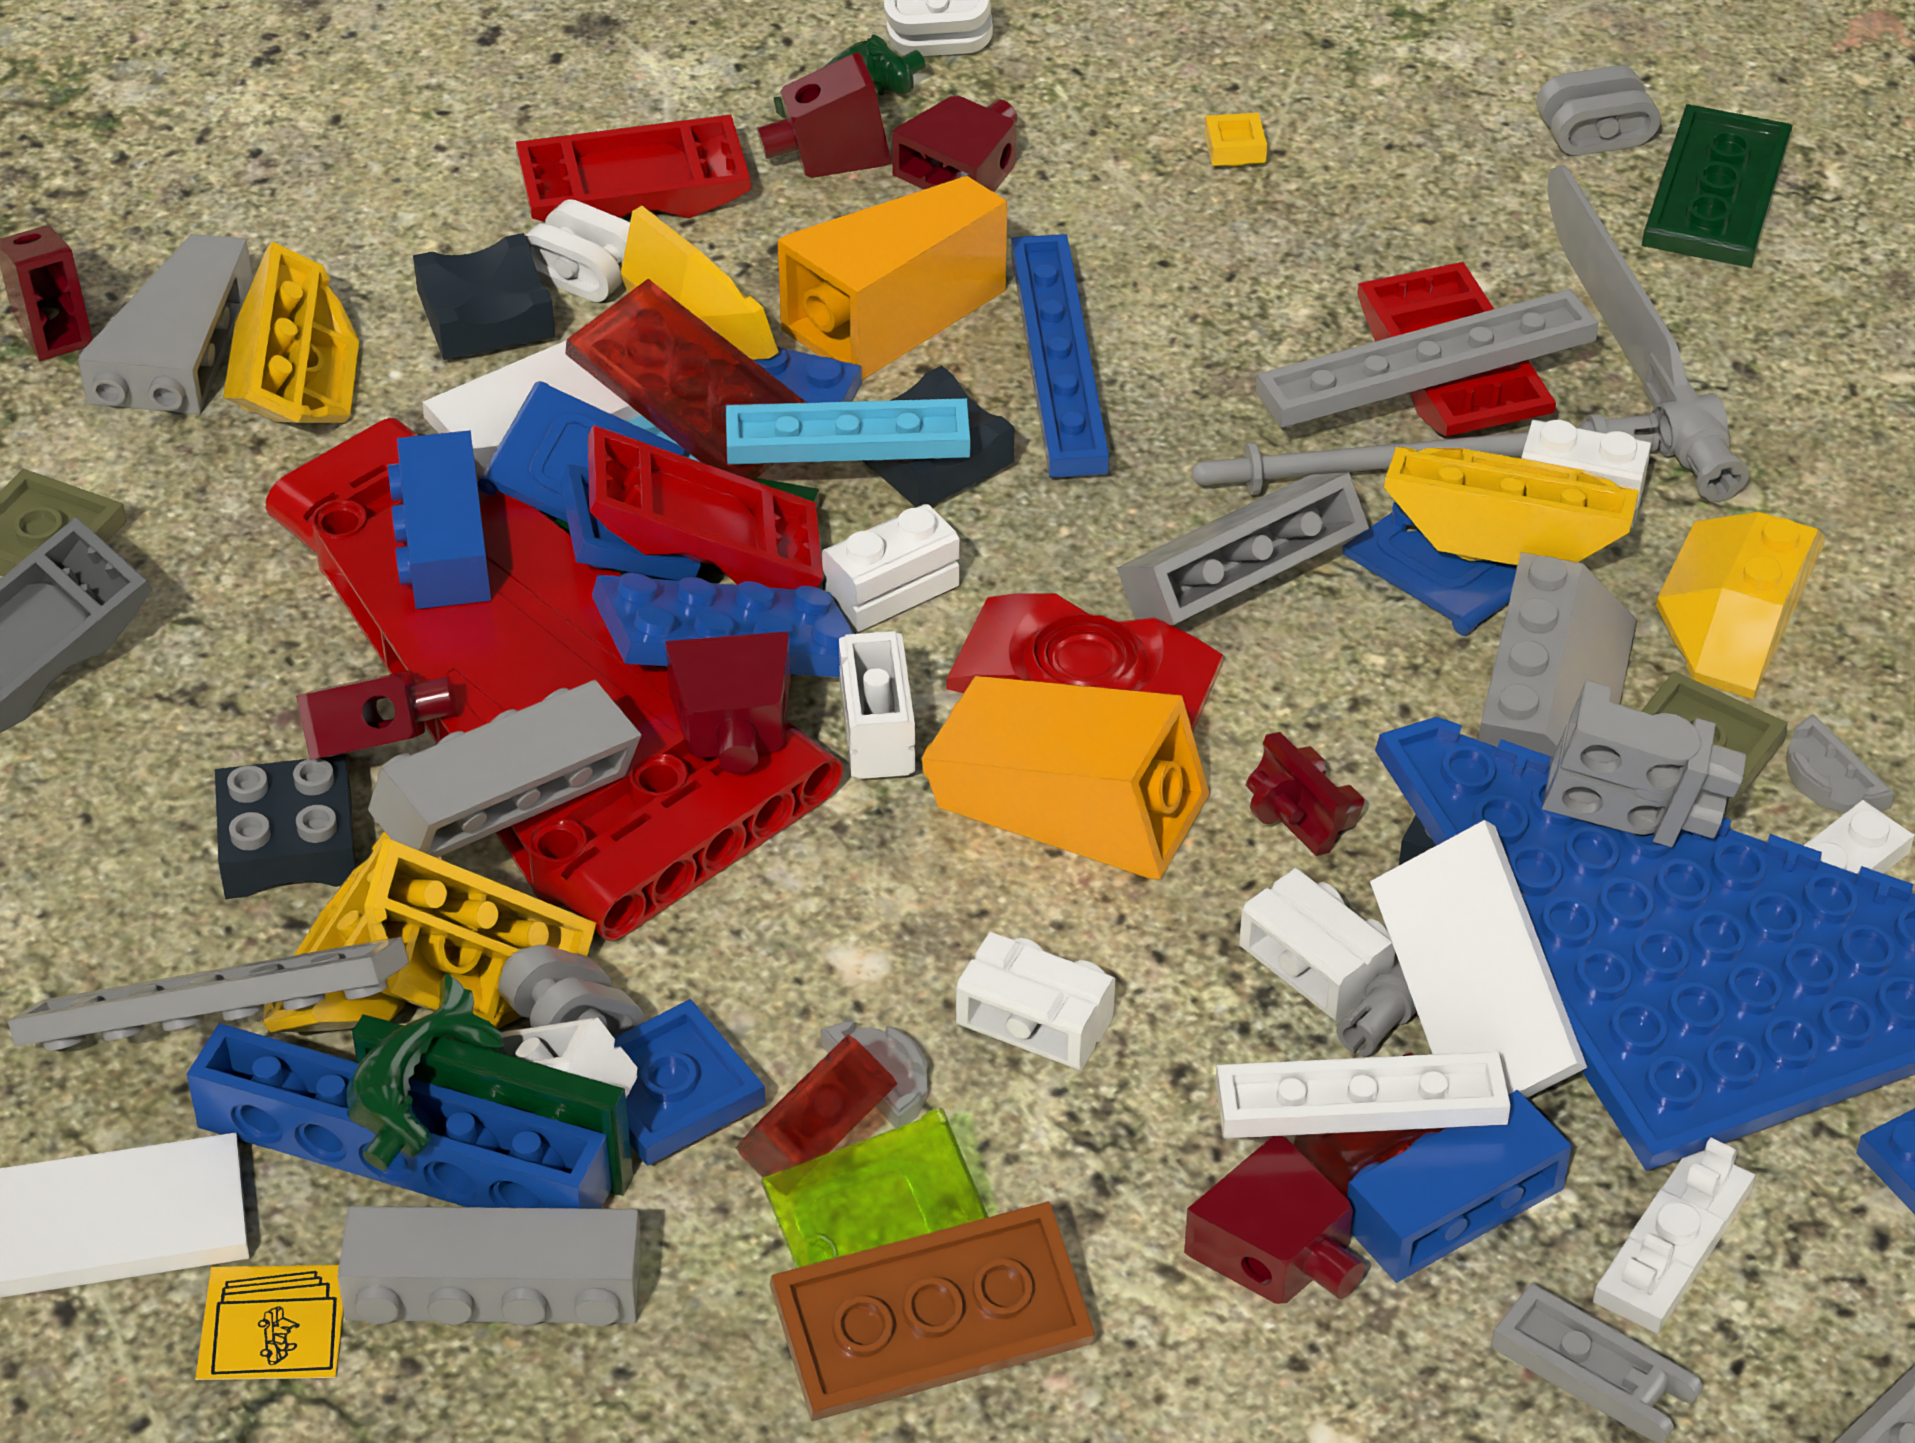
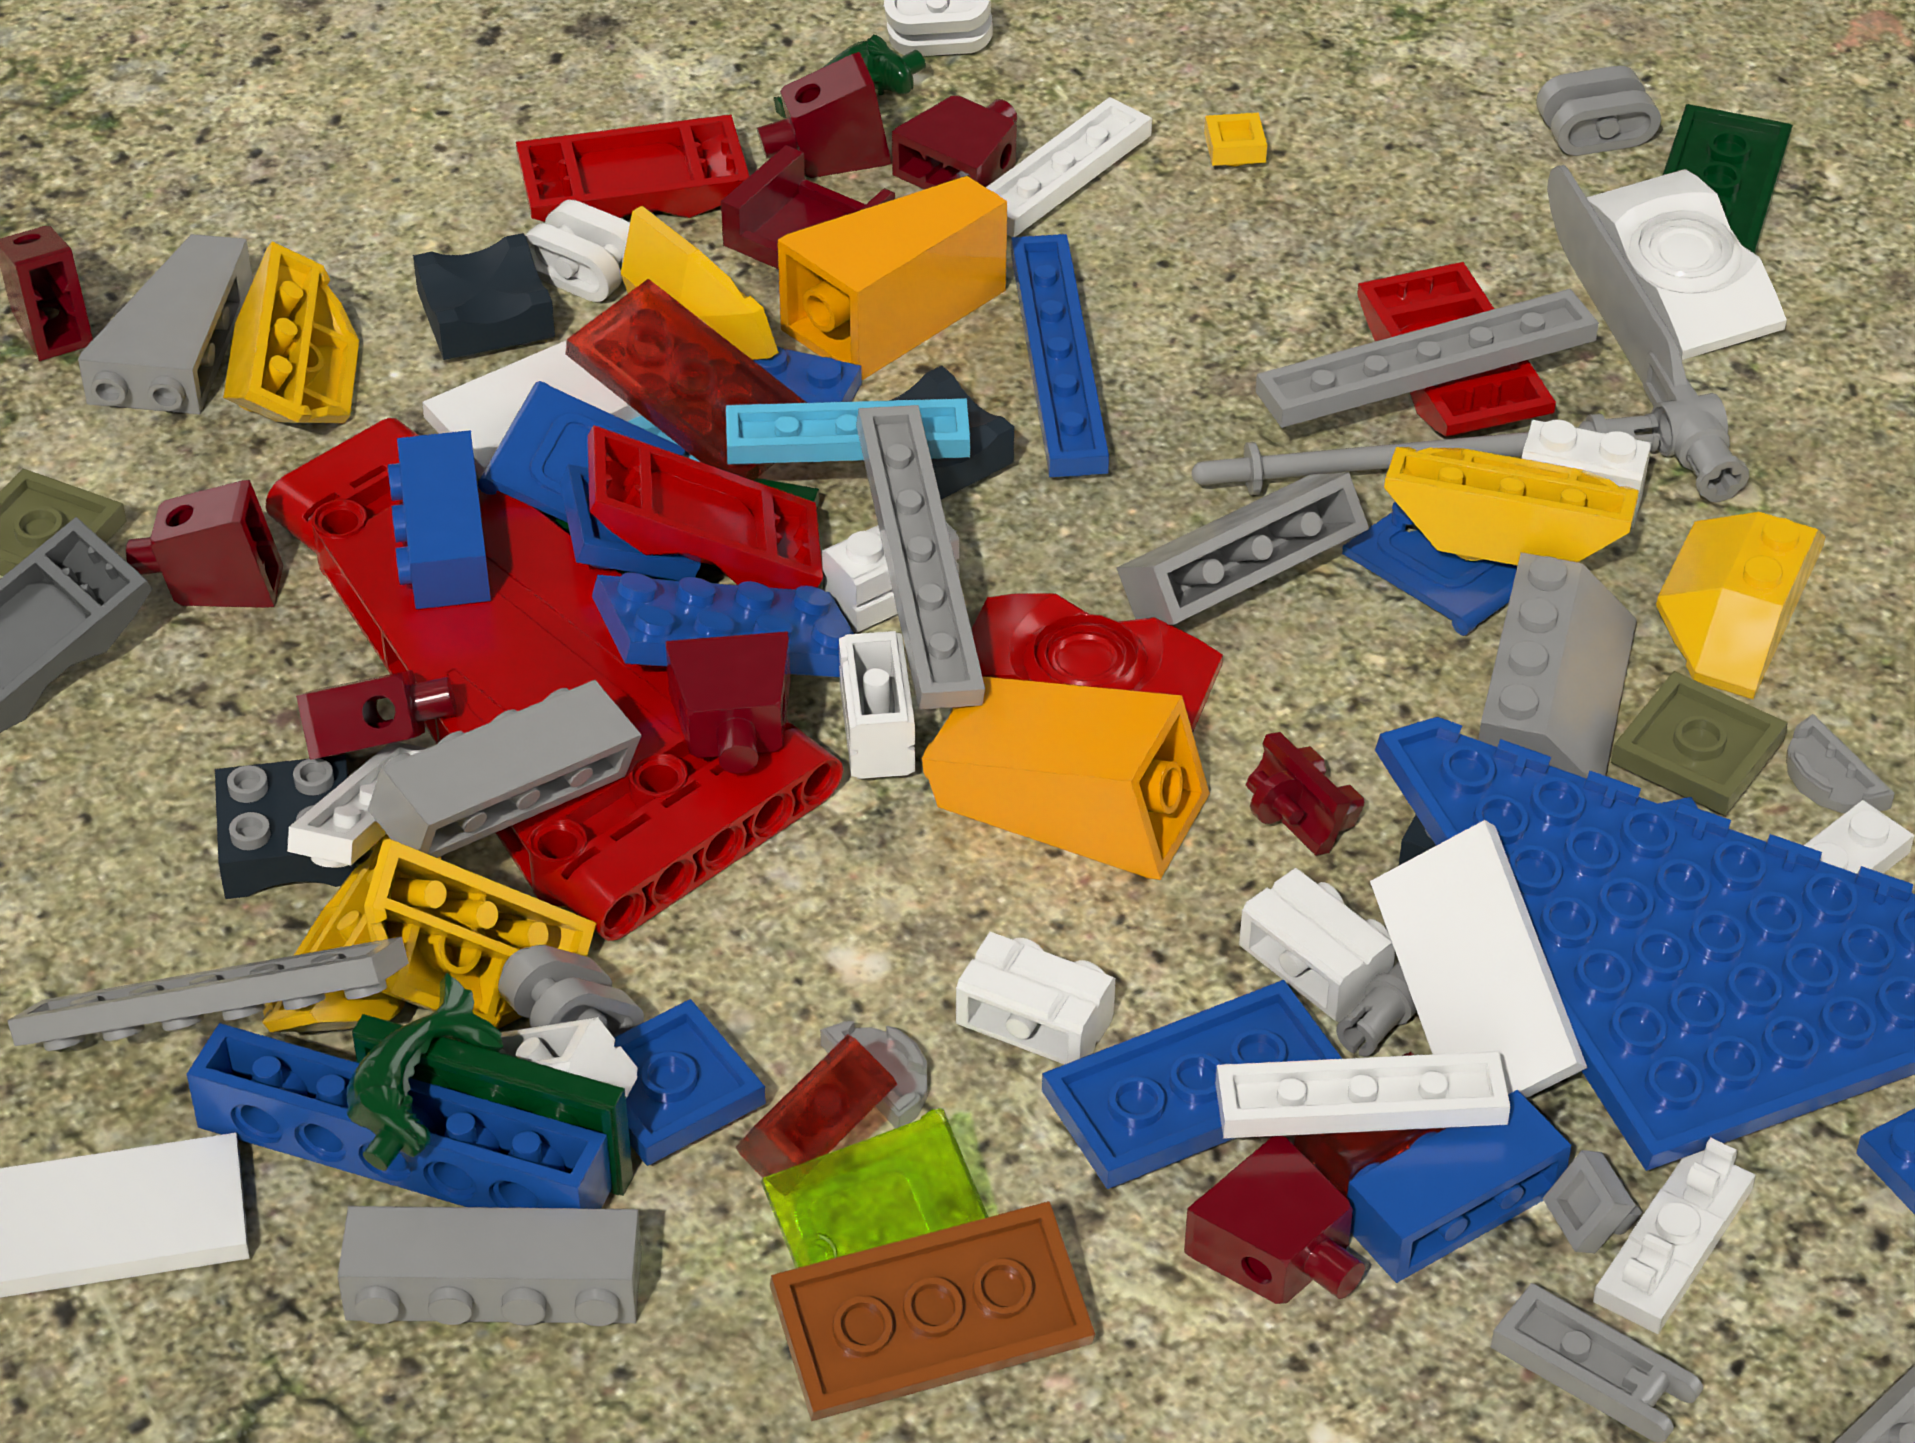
(212, 549): none -> dark red torso
(271, 1323): yellow sticker -> none
(340, 825): none -> white plate
(780, 202): none -> dark red panel
(920, 558): none -> light grey plate
(1069, 162): none -> white plate
(1157, 1092): none -> blue plate
(1590, 1202): none -> light grey tile
(1640, 770): light grey hips -> none
(1690, 262): none -> white slope

